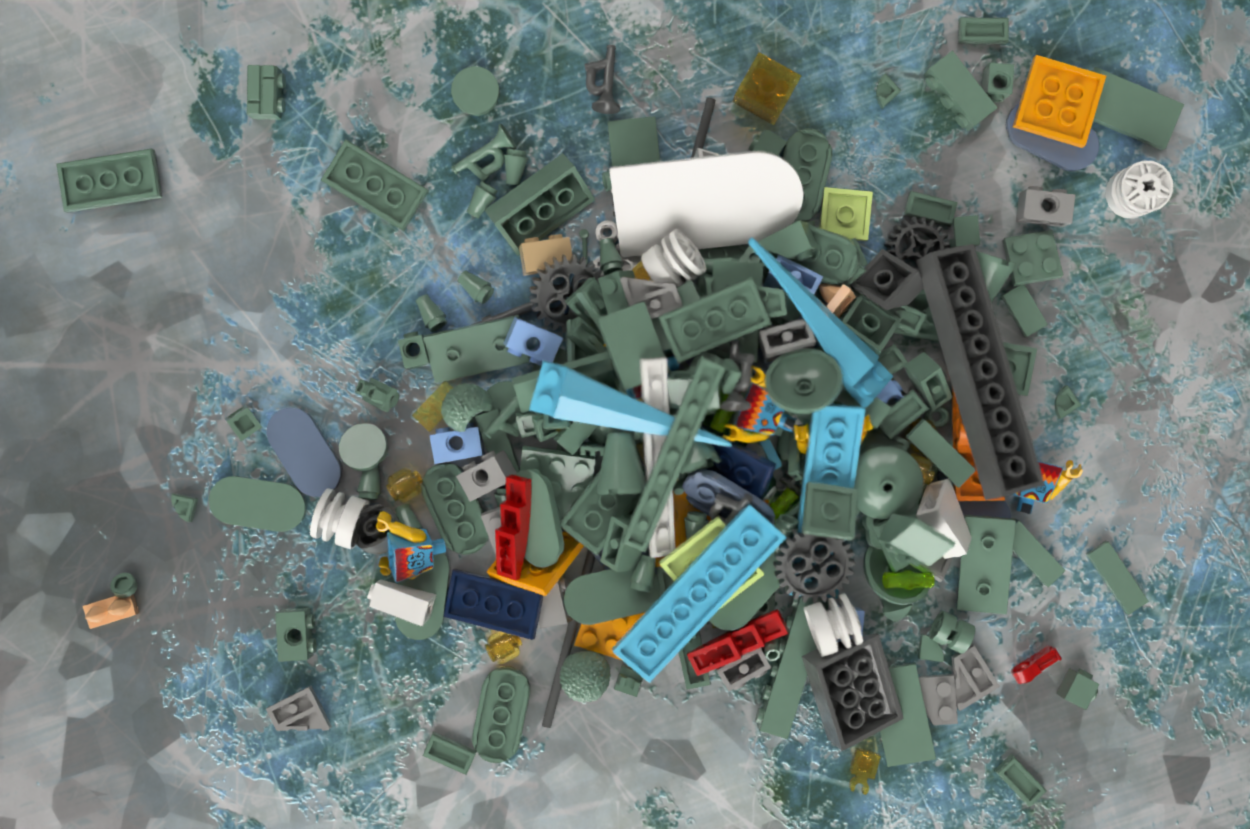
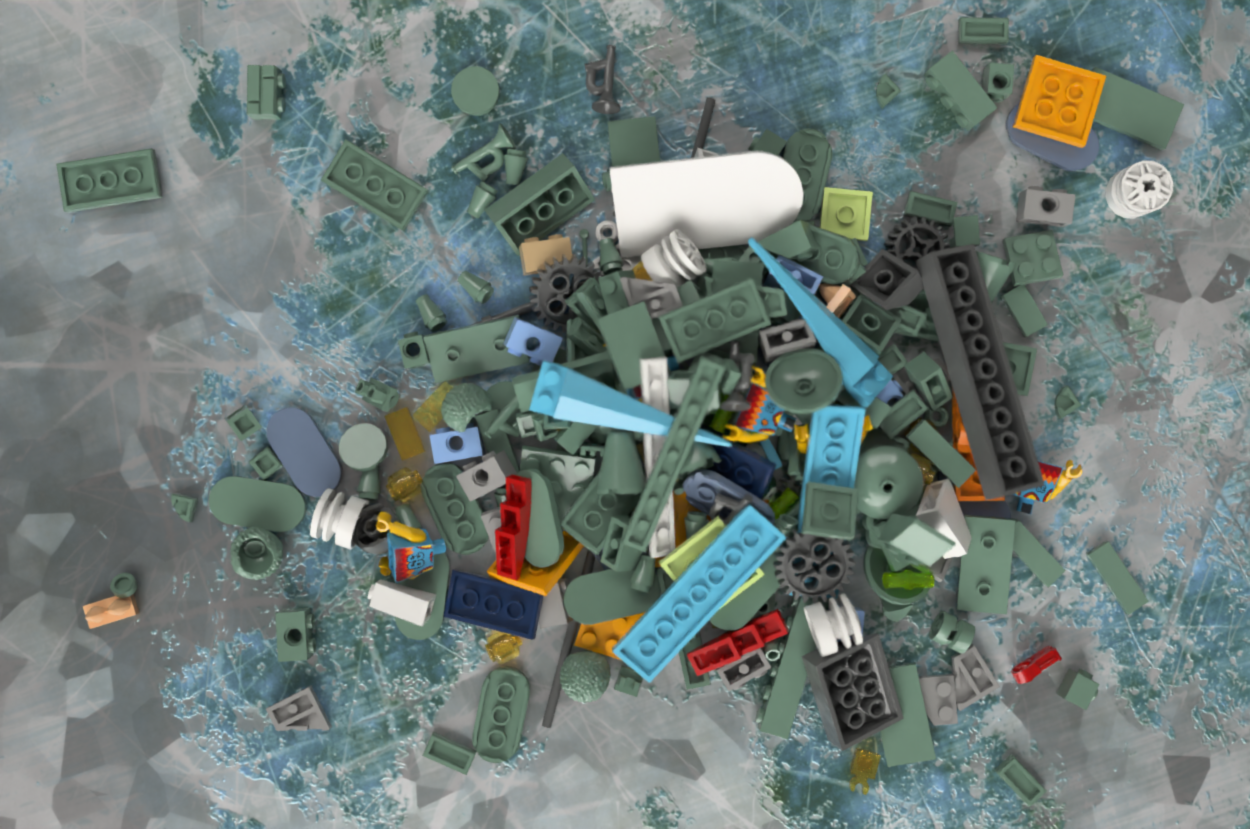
(256, 553): none -> sand green hair
(266, 463): none -> sand green tile
(405, 433): none -> clear yellow tile
(766, 88): clear yellow brick -> none
(929, 649): sand green tile -> none

